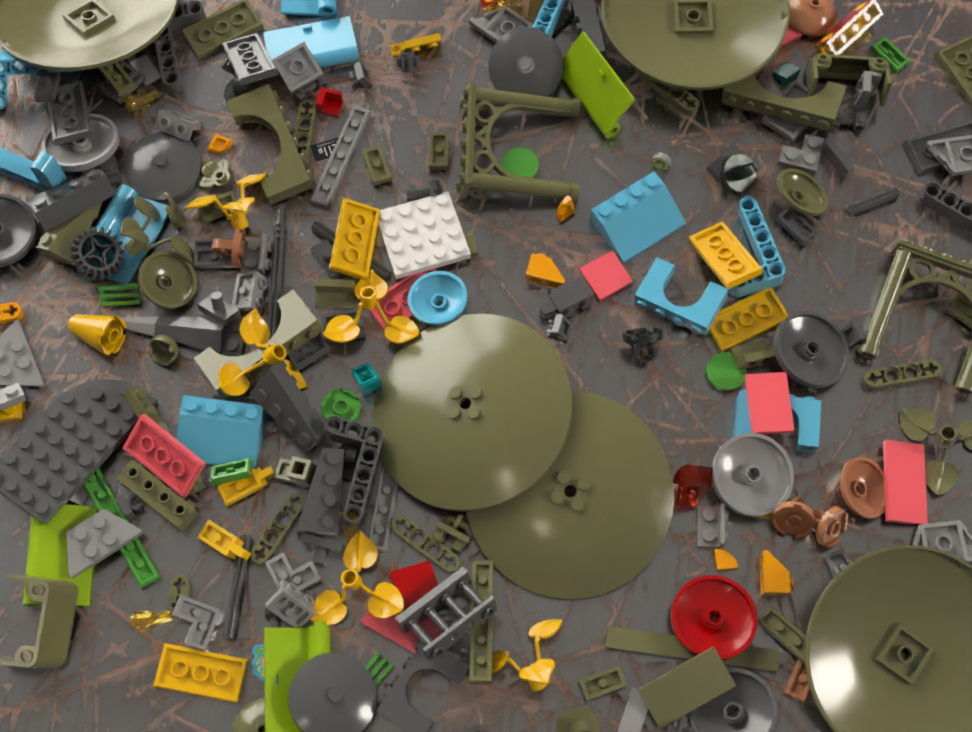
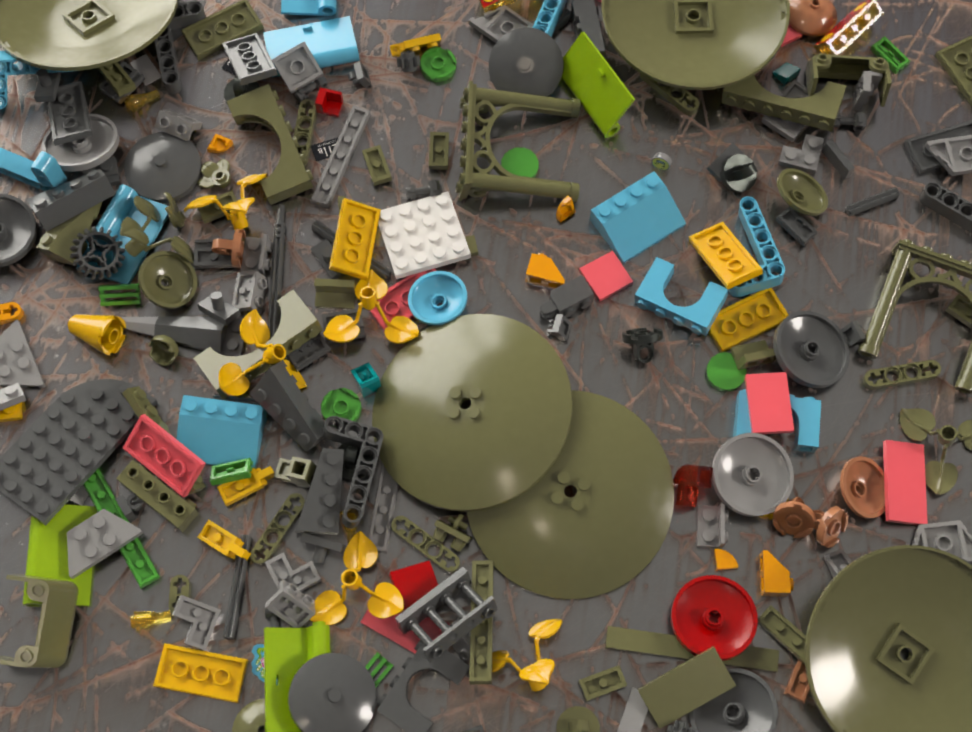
(438, 64): none -> bright green tile

